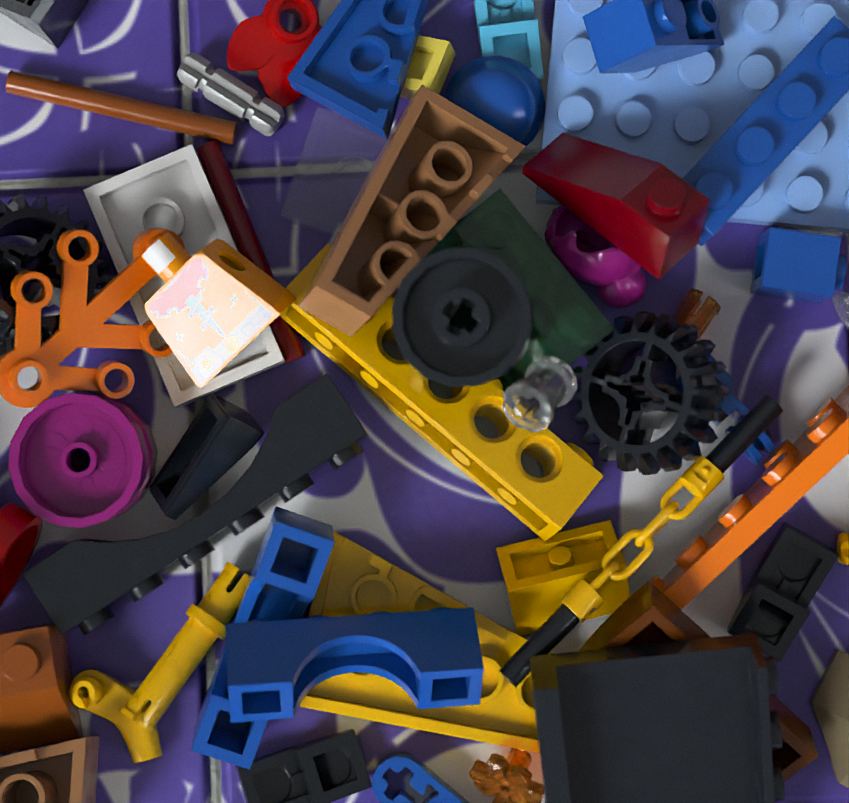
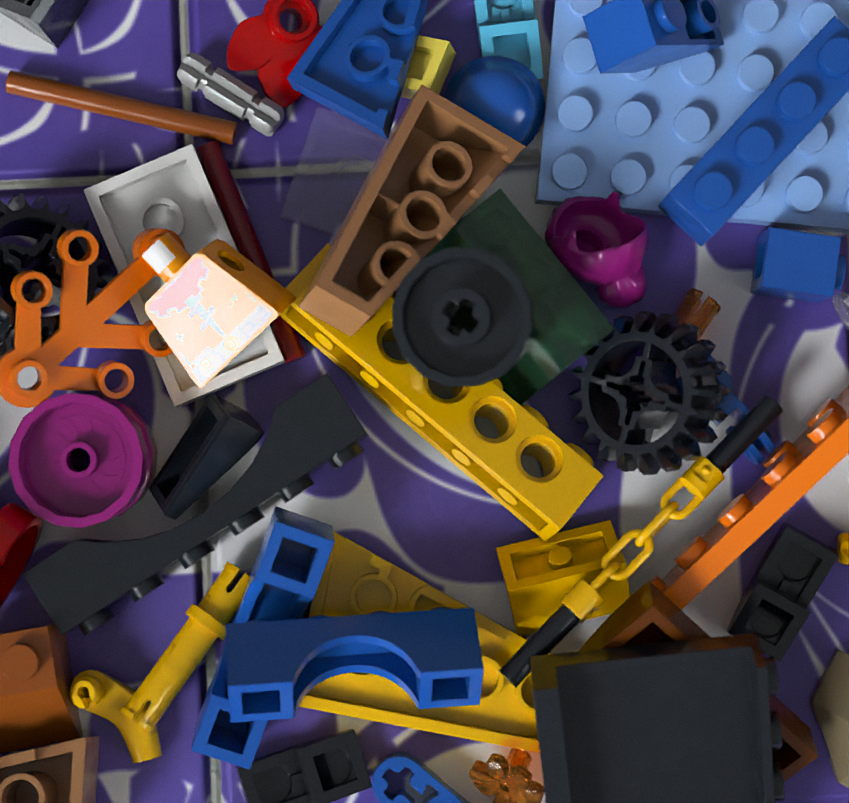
(532, 400): clear bush -> none
(623, 198): dark red slope -> none

